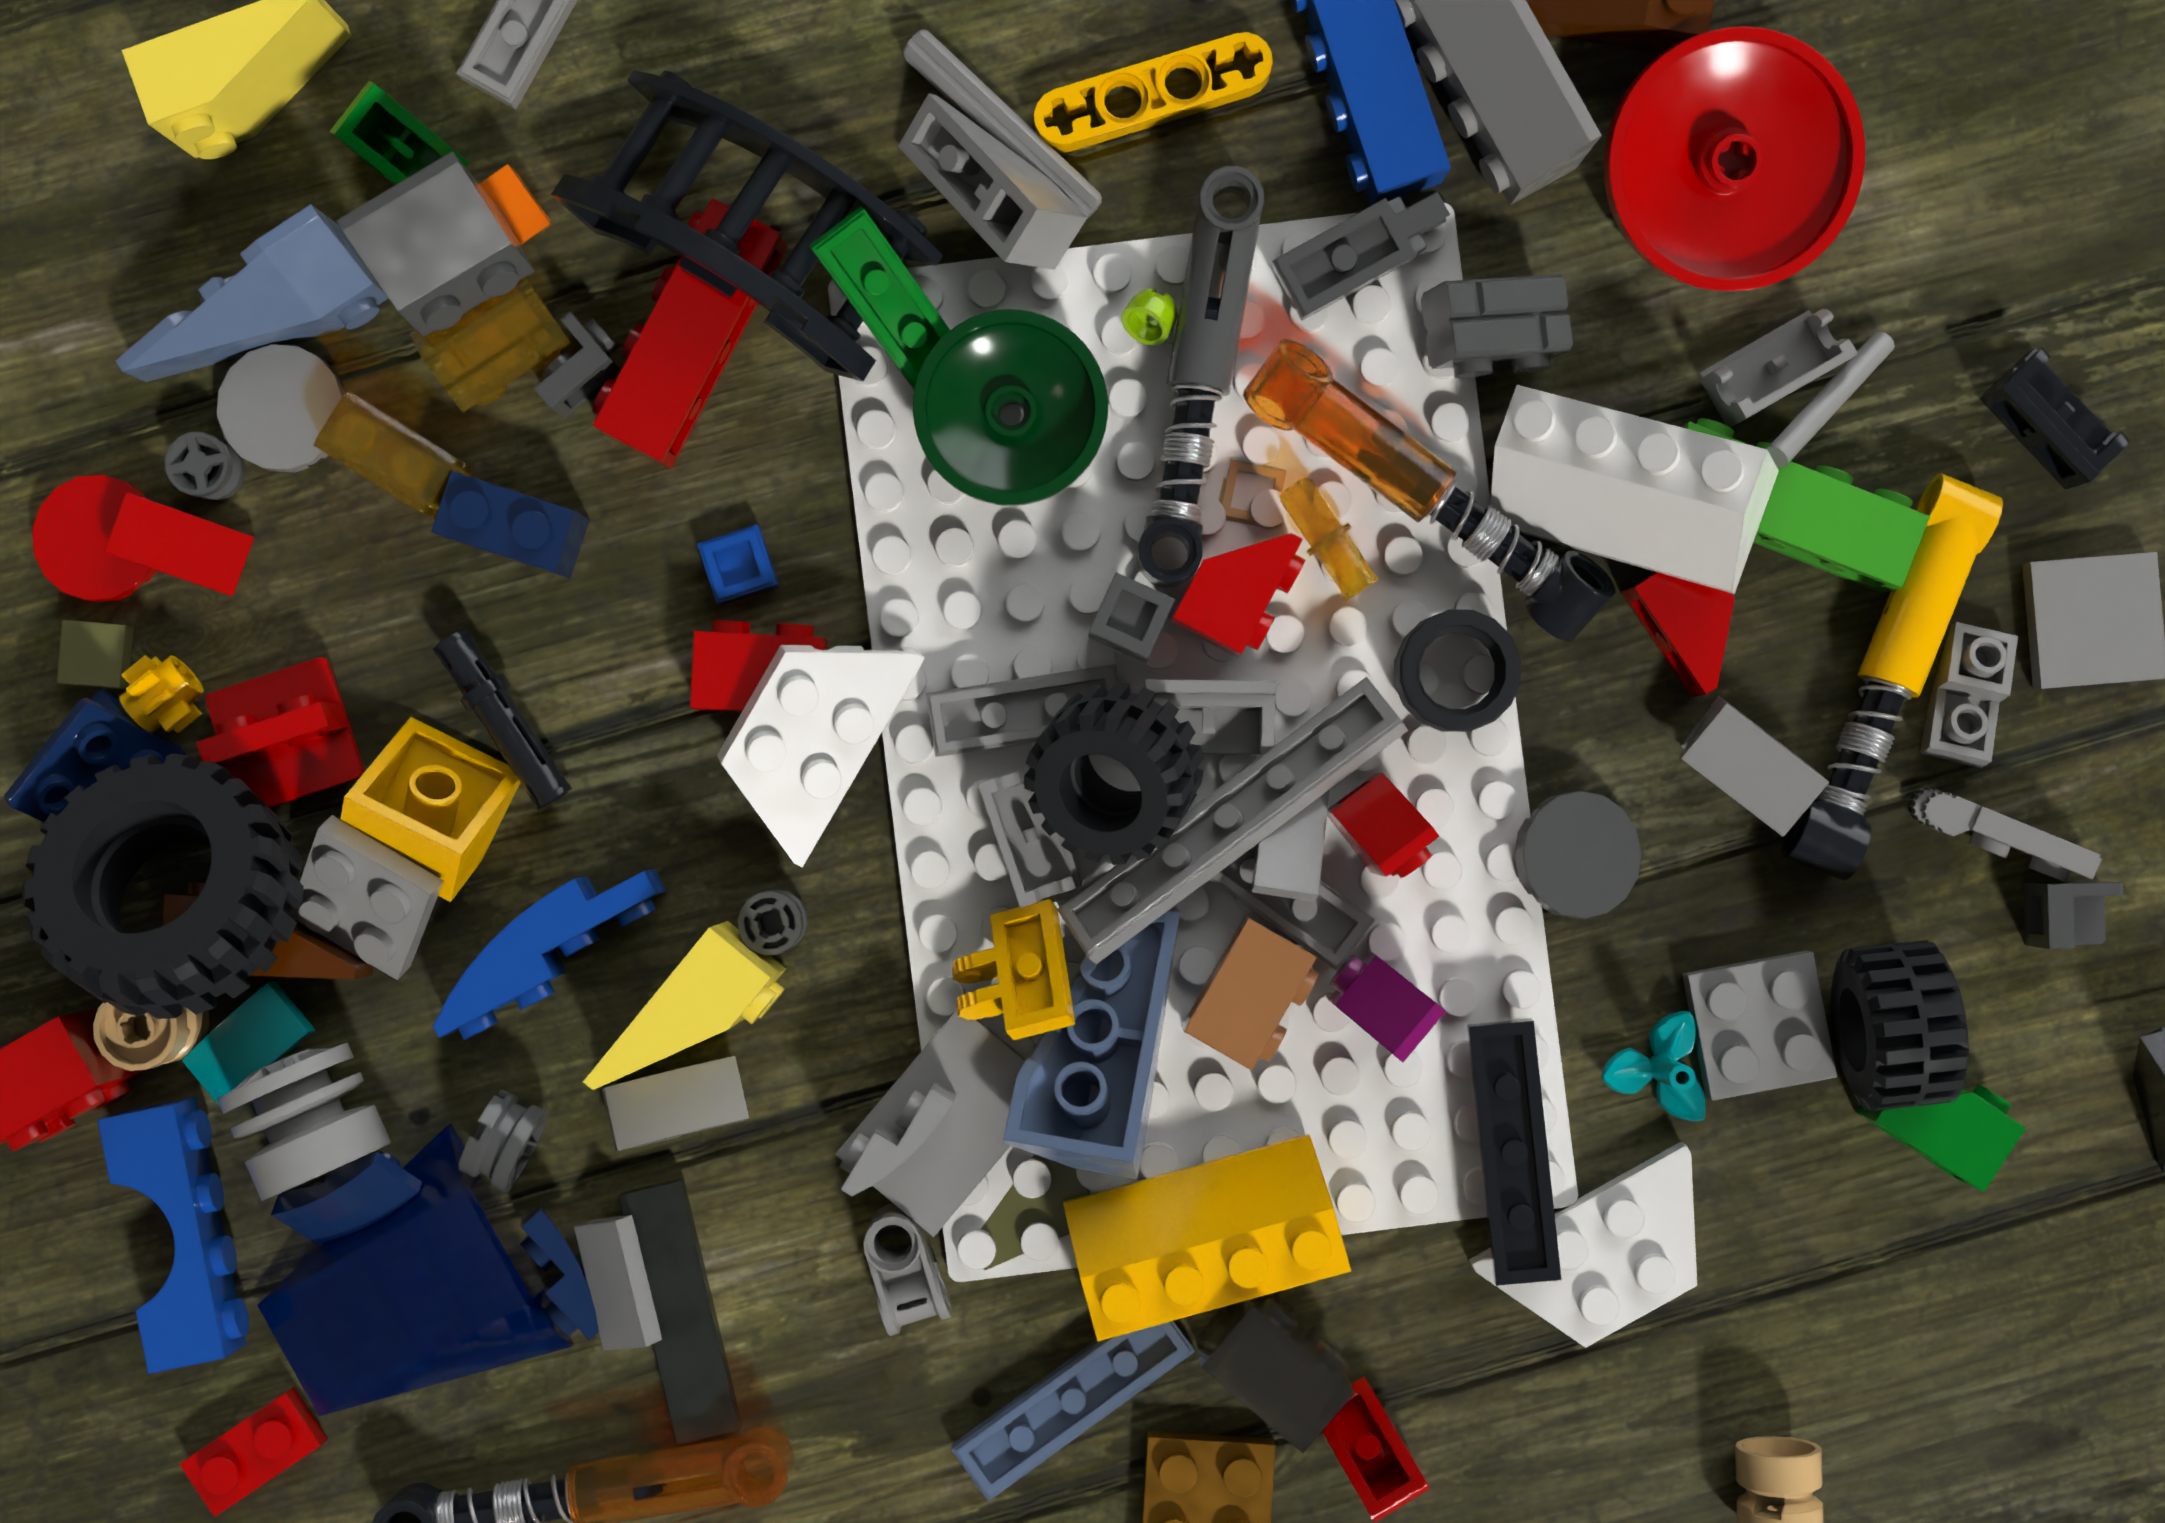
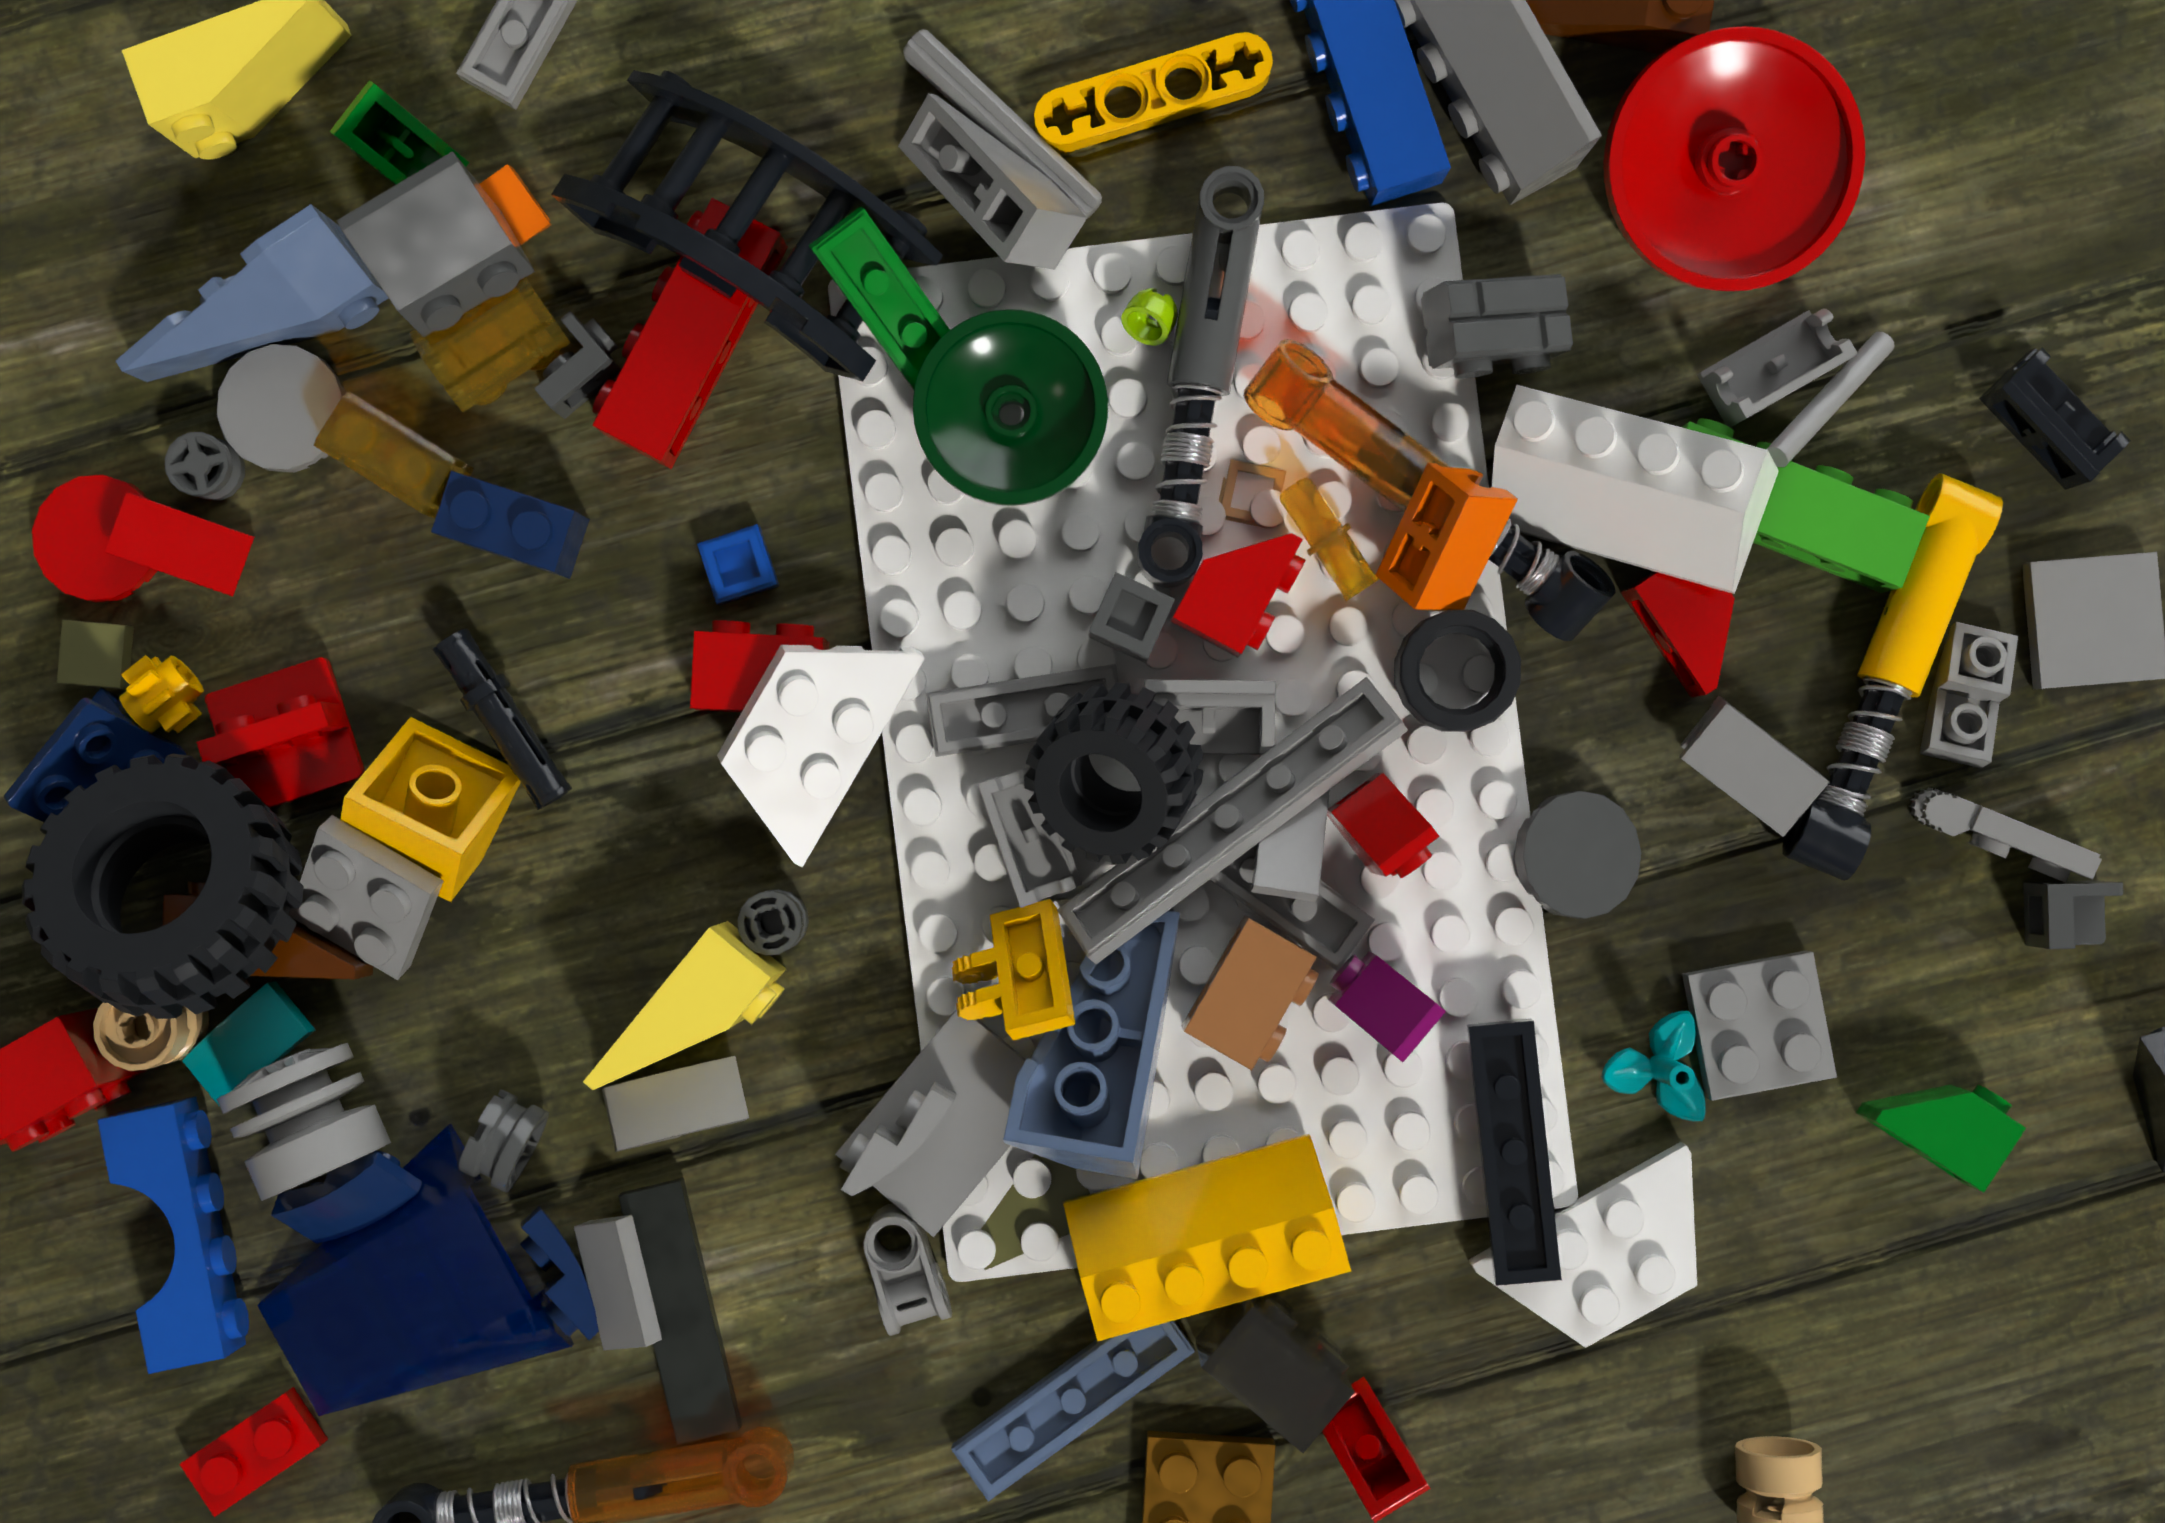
(524, 956): blue slope -> none
(1356, 252): dark grey hinge -> none
(1445, 538): none -> orange hinge
(1899, 1025): black tyre -> none

